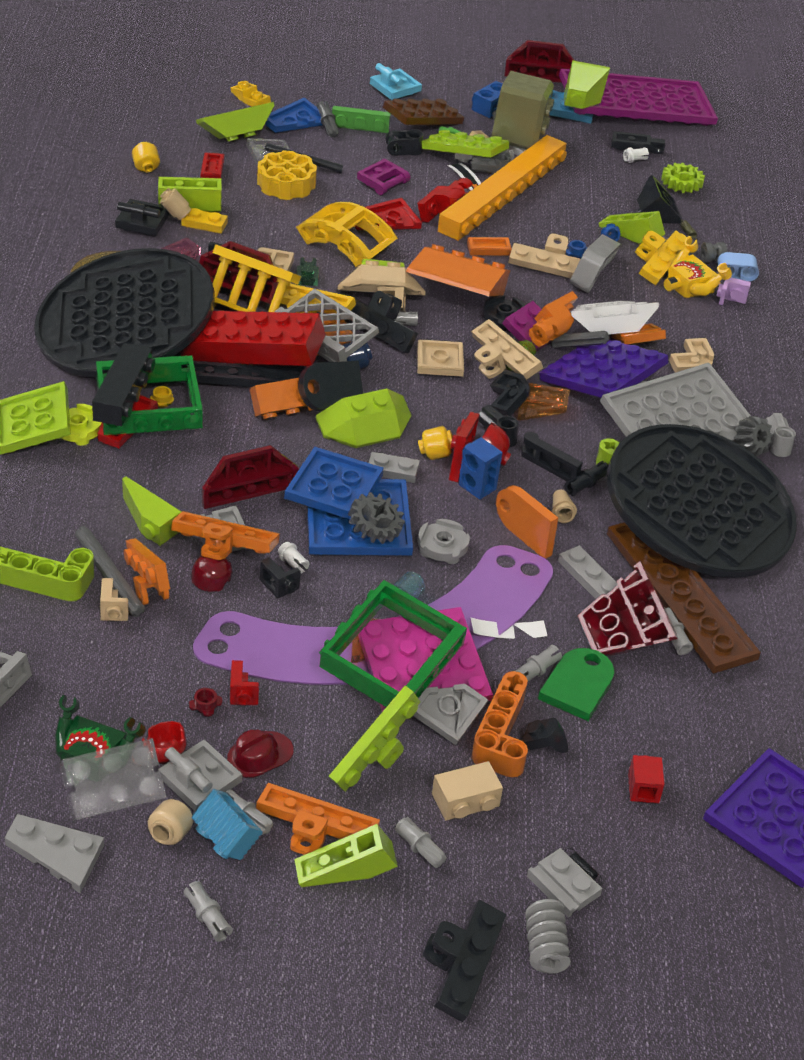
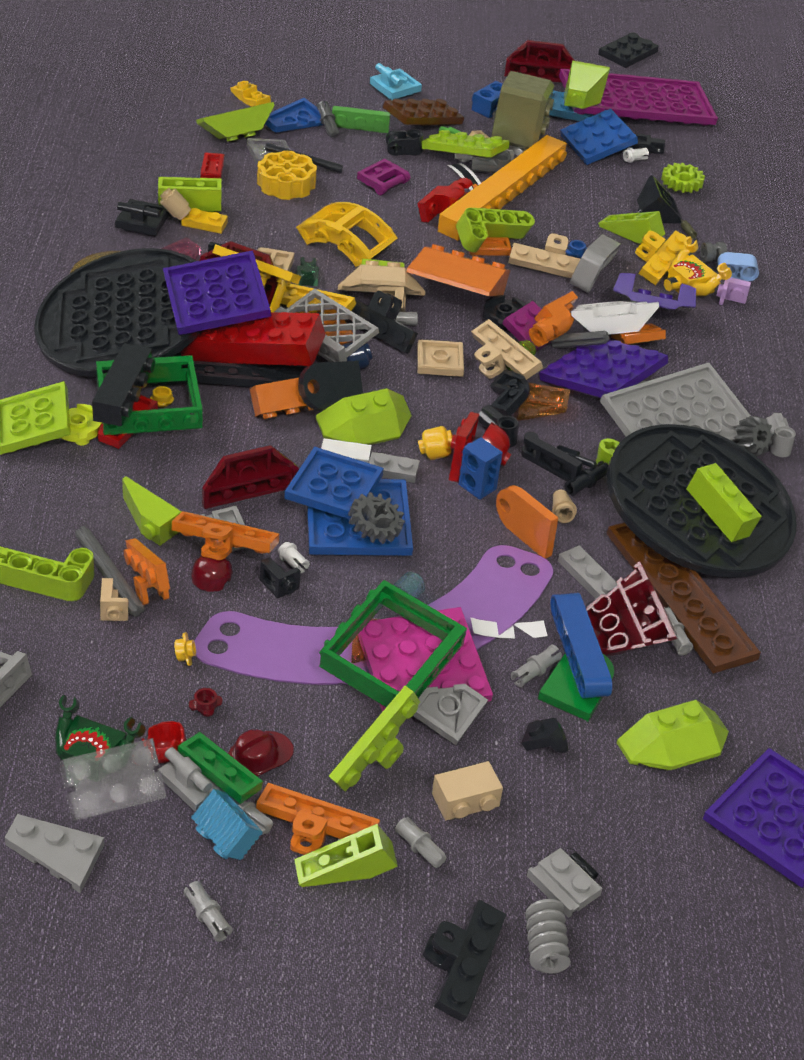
(145, 157): yellow head -> none
(170, 822): tan head -> none
(185, 649): none -> yellow plate
(216, 292): none -> dark purple plate
(221, 767): none -> green plate
(241, 690): red bracket -> none
(349, 449): none -> white tile
(395, 214): red wing -> none
(448, 551): light grey plate -> none
(480, 223): none -> lime beam
(492, 738): orange beam -> none
(576, 454): none -> black axle
(581, 645): none -> blue beam
(598, 136): none -> blue plate
(615, 235): blue plate -> none
(625, 286): none -> dark purple plate
(628, 50): none -> black plate
(646, 779): red brick -> none
(674, 737): none -> lime wedge
(697, 353): tan plate -> none
(723, 502): none -> lime brick

